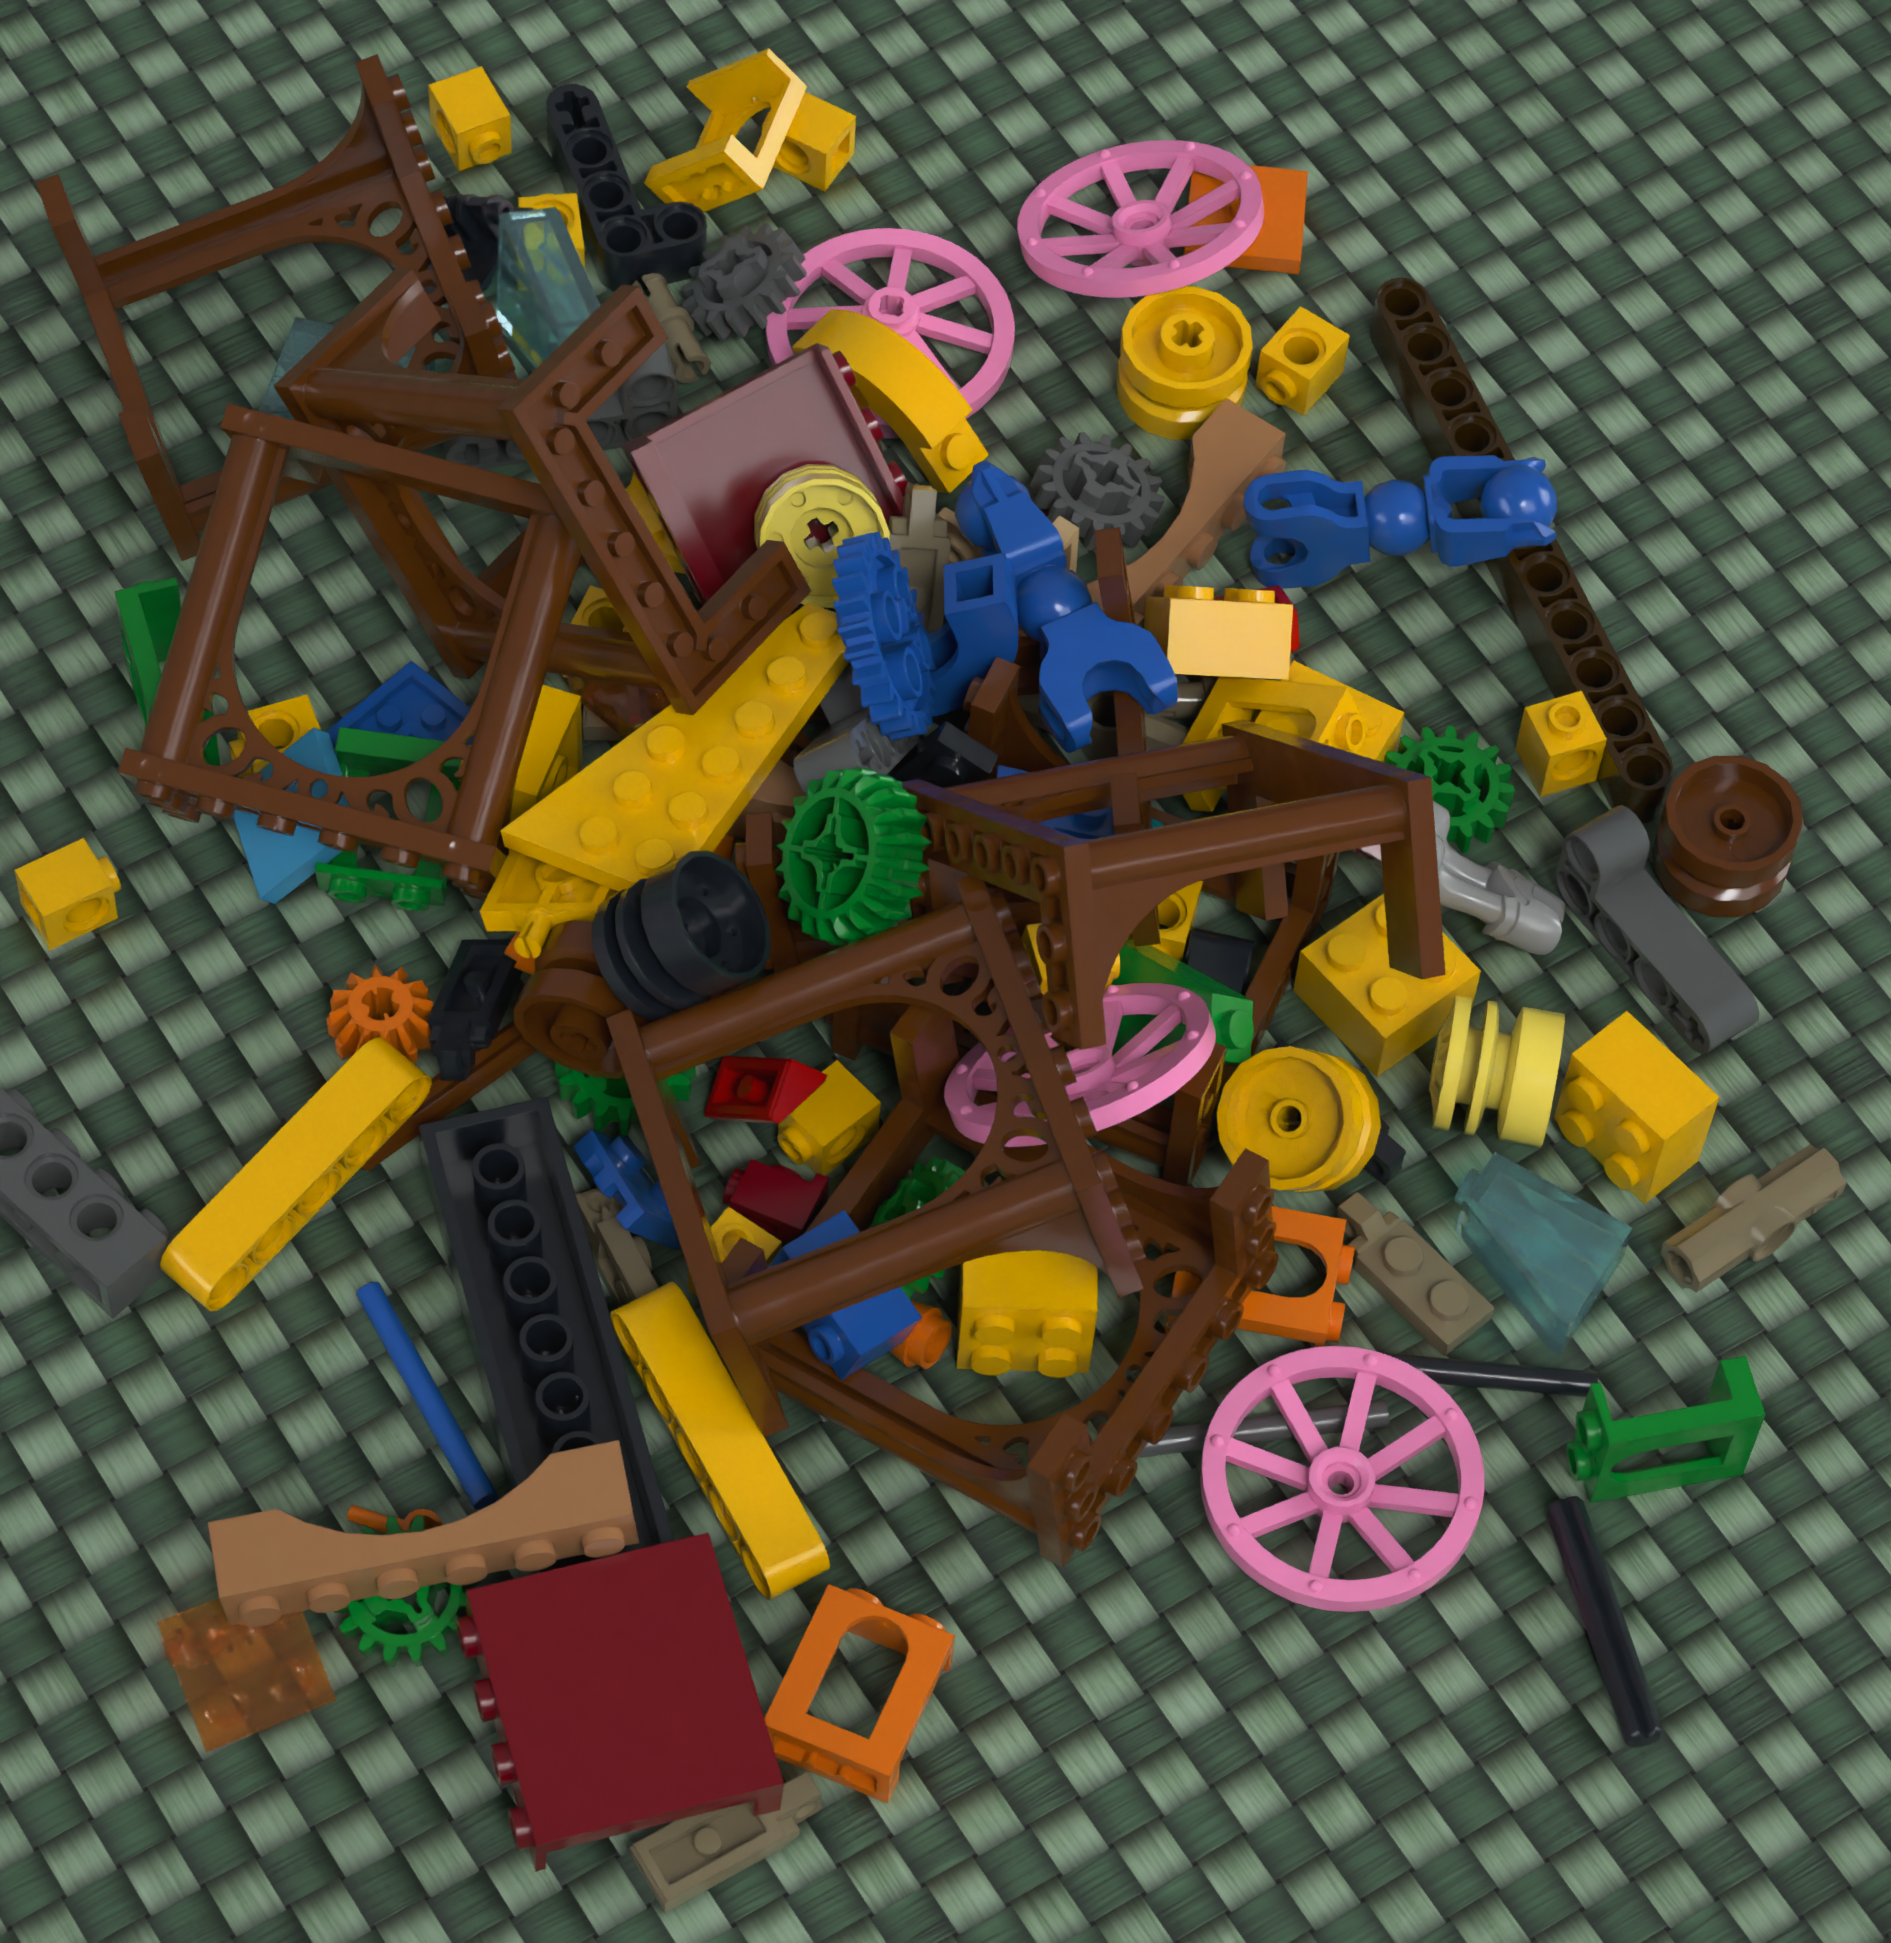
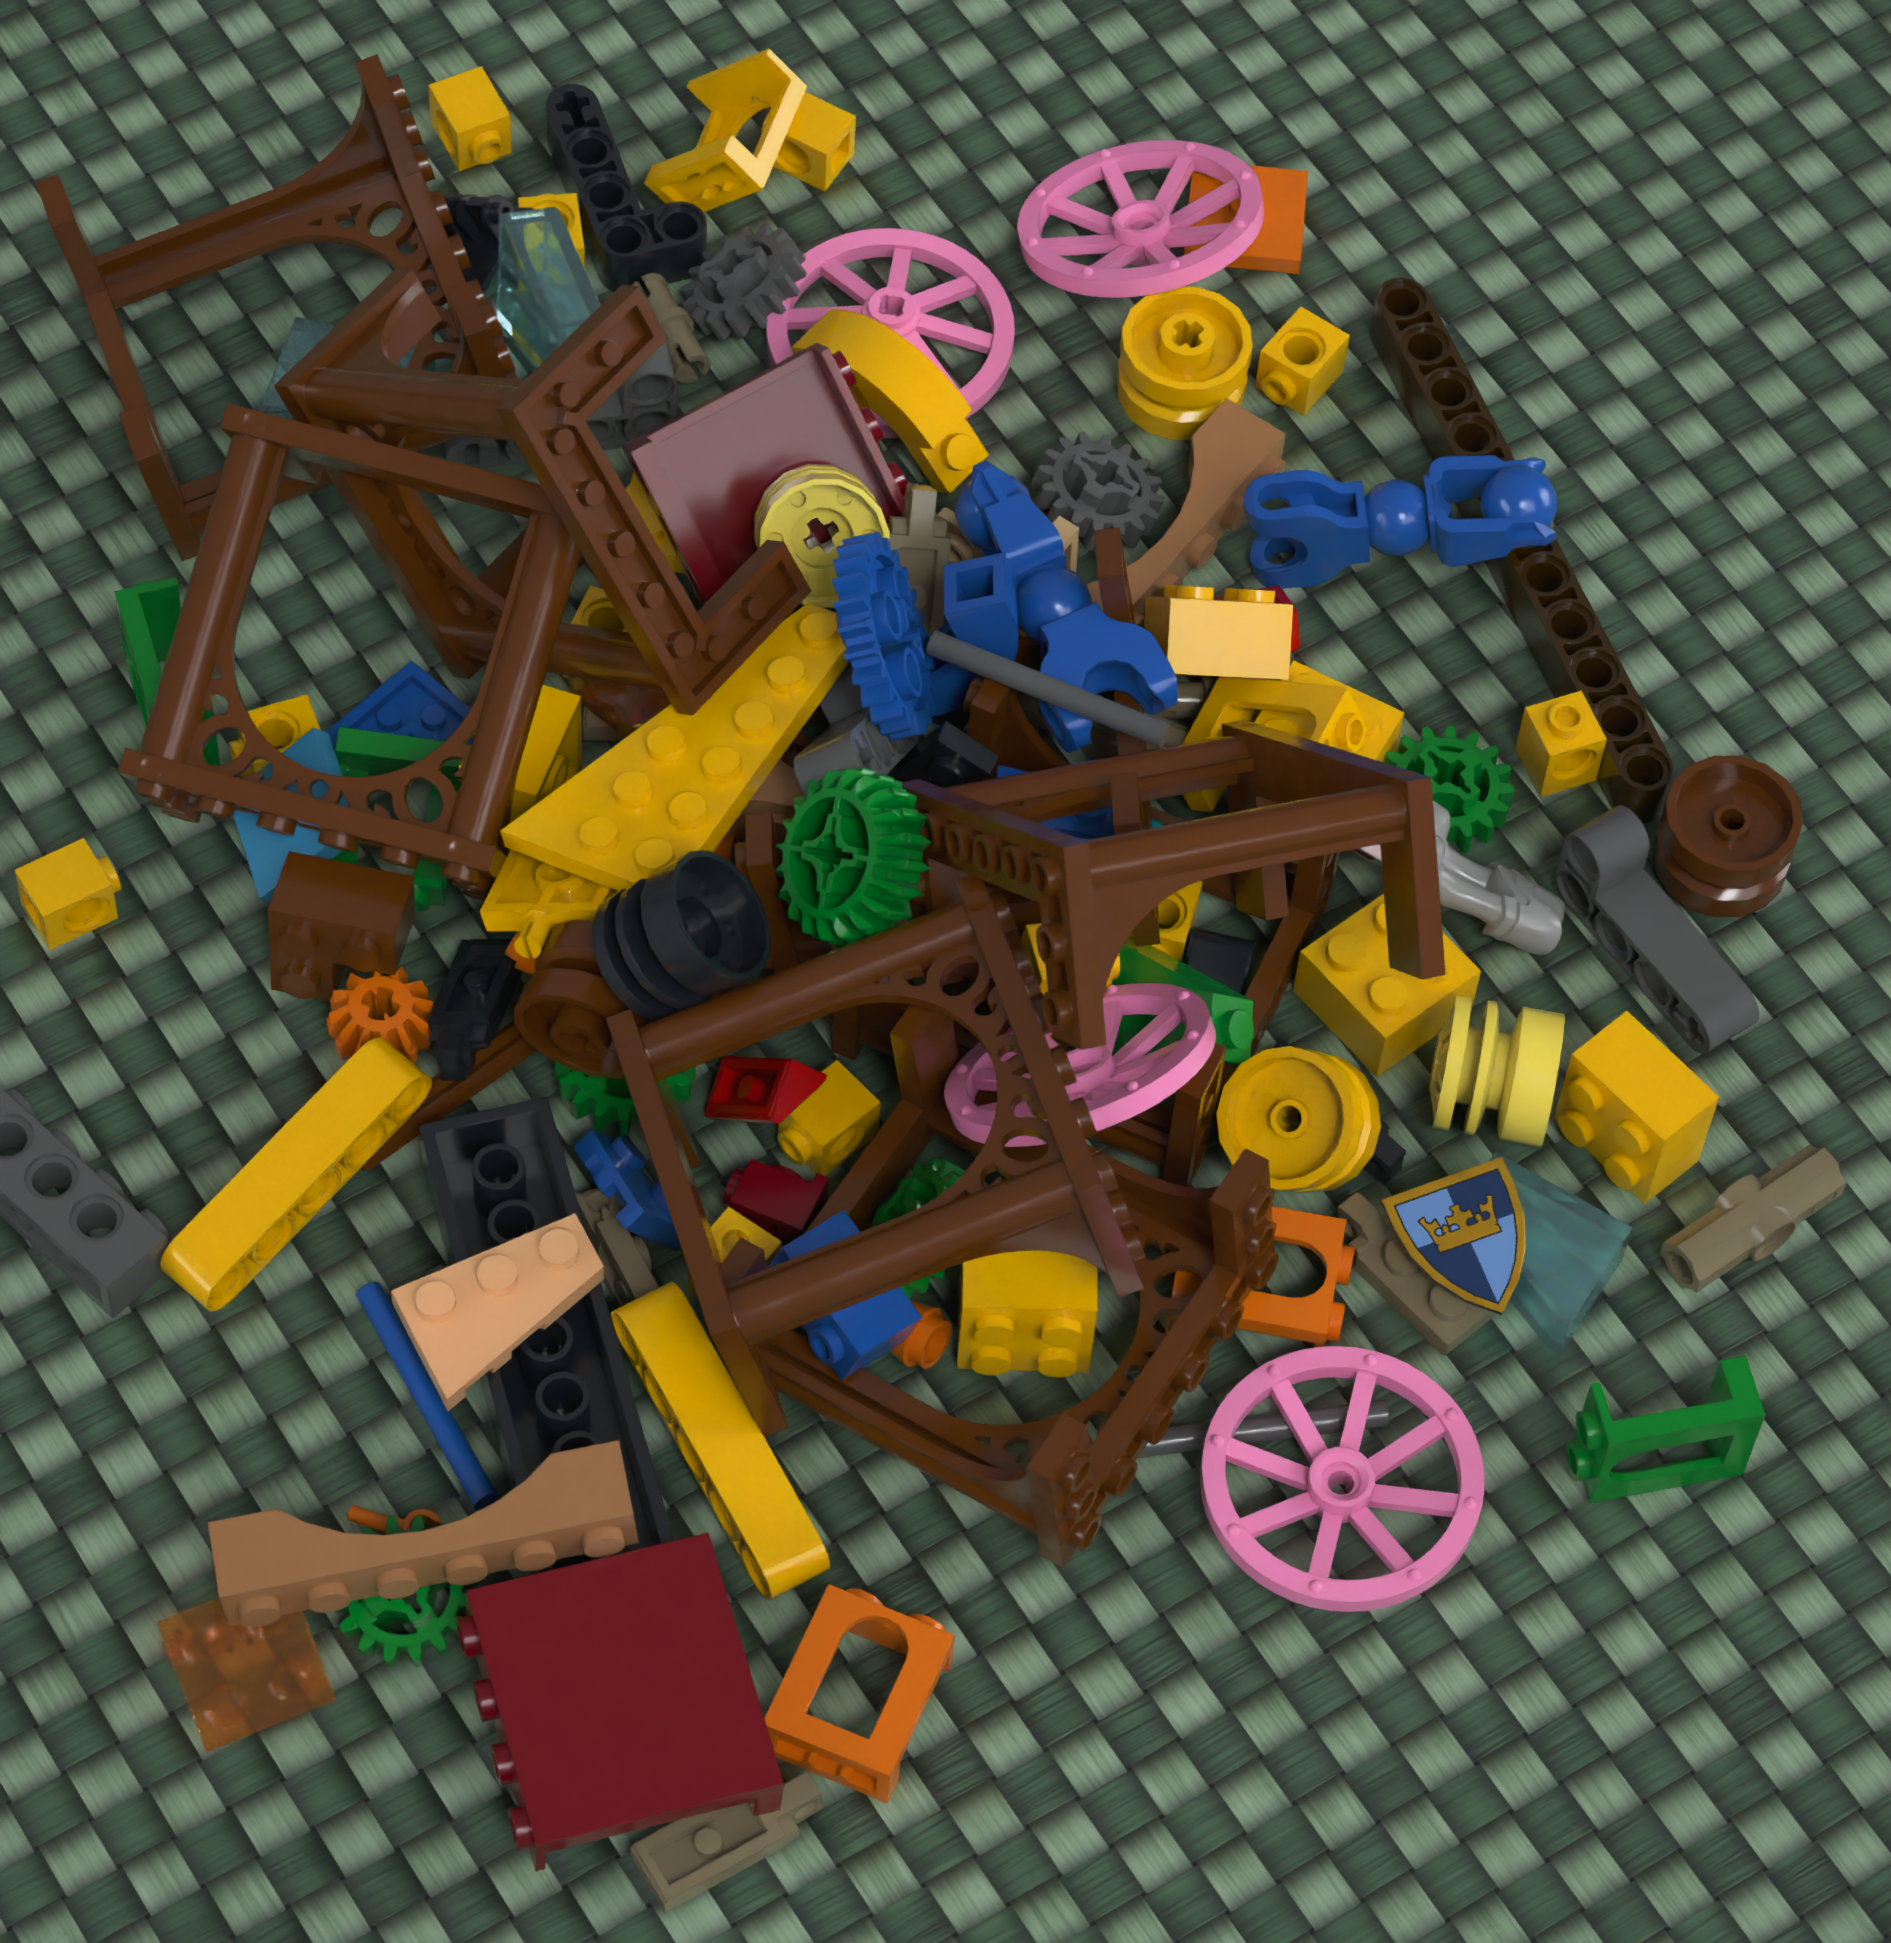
(334, 918): none -> reddish brown brick
(490, 1303): none -> light nougat wing
(1048, 688): none -> dark grey bar
(1465, 1233): none -> shield
(1502, 1375): black bar -> none
(1604, 1622): black axle -> none

